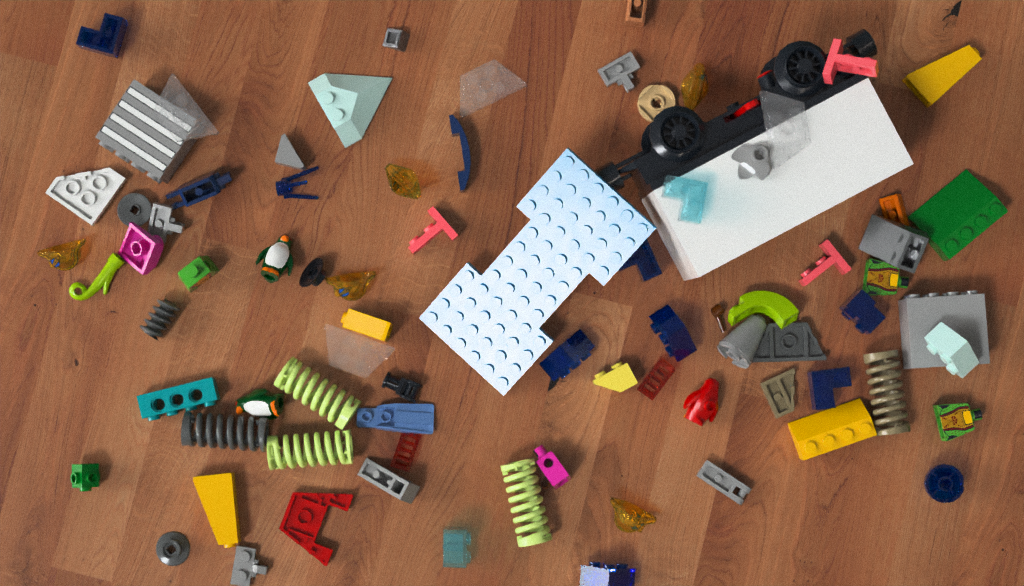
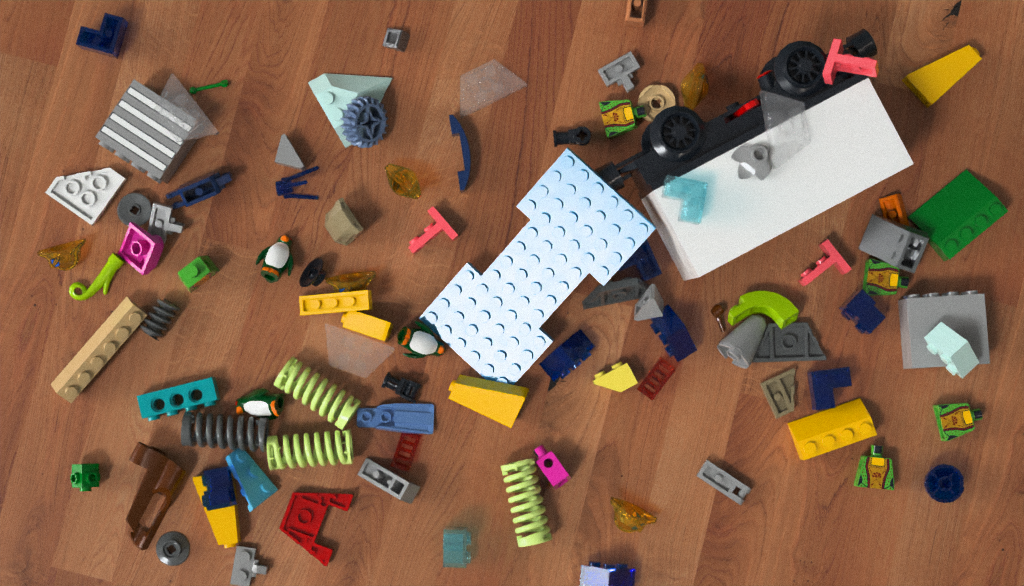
(98, 350): none -> tan brick
(162, 478): none -> reddish brown panel
(219, 490): none -> clear blue brick
(224, 83): none -> green hinge
(252, 480): none -> medium azure wing
(335, 302): none -> yellow plate
(342, 223): none -> dark tan slope
(364, 122): none -> sand blue gear
(420, 342): none -> animal
(489, 398): none -> yellow slope
(570, 137): none -> black connector
(615, 292): none -> dark grey wing
(620, 117): none -> torso
(649, 305): none -> light grey slope
(703, 402): red animal -> none
(875, 471): none -> torso
(893, 405): dark tan piece -> none

